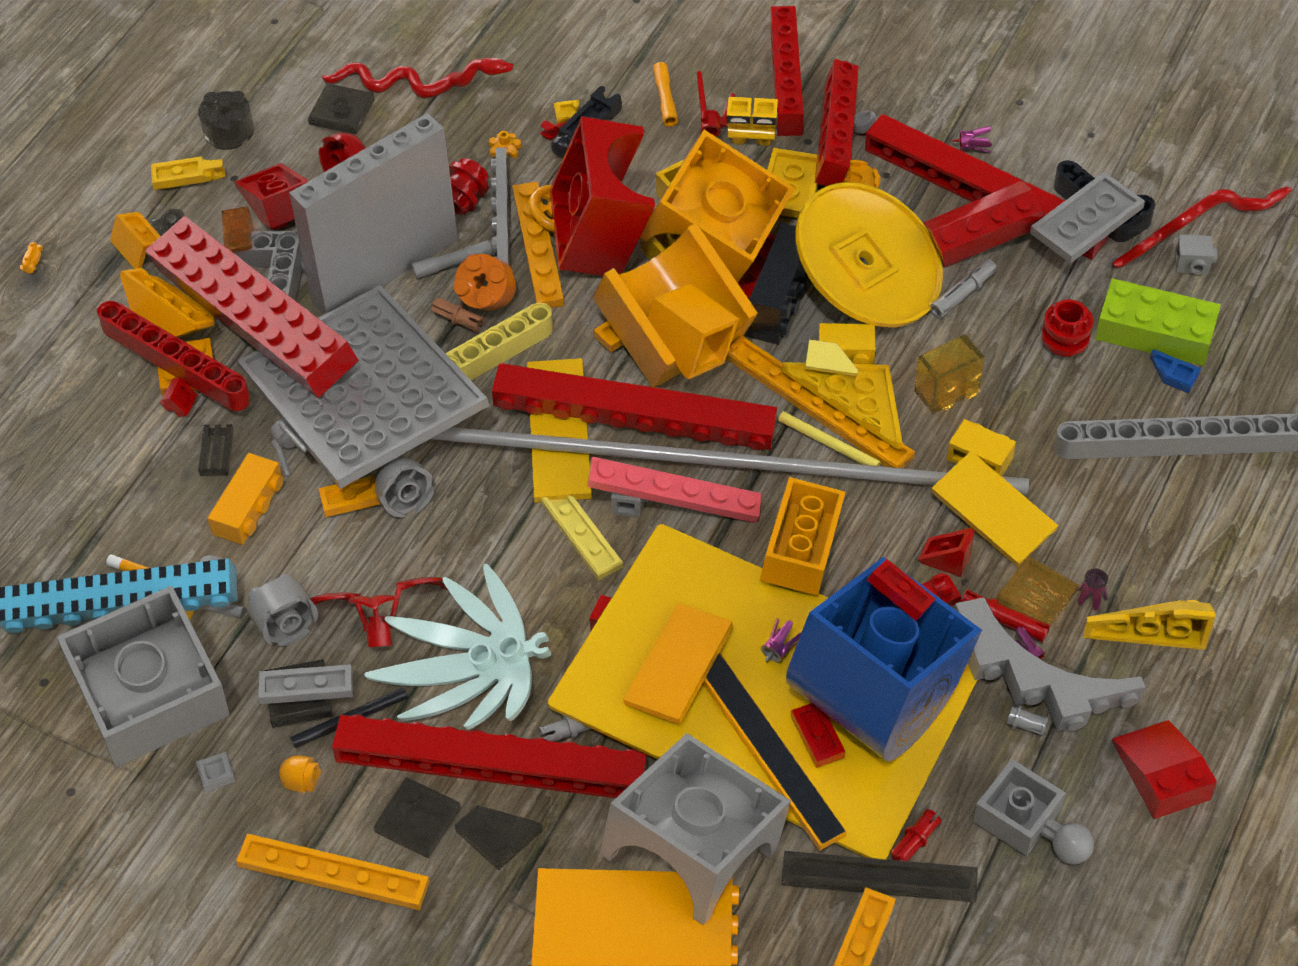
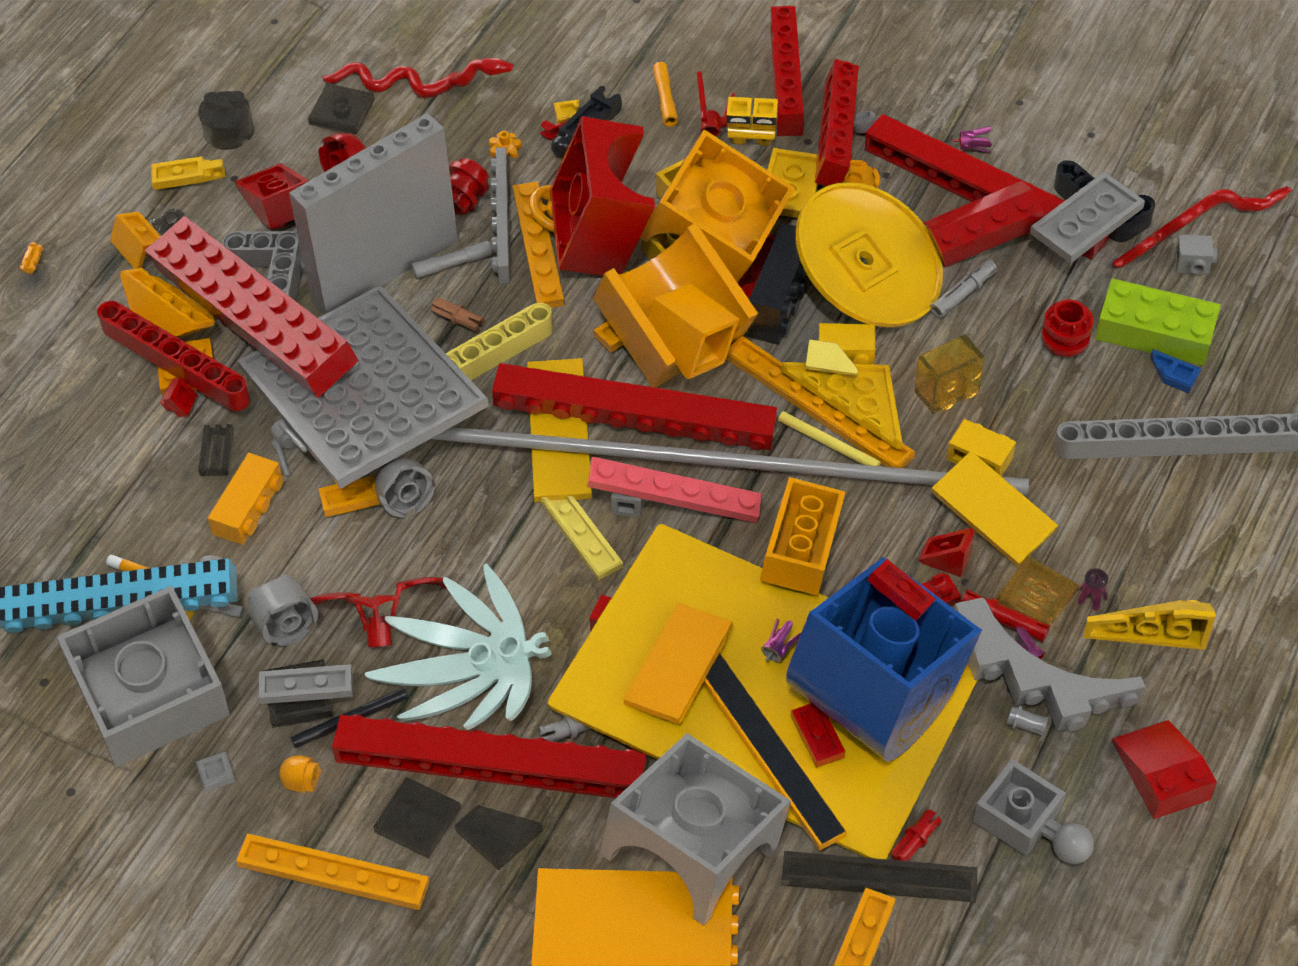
(237, 229): clear orange bracket -> none
(470, 280): orange brick -> none

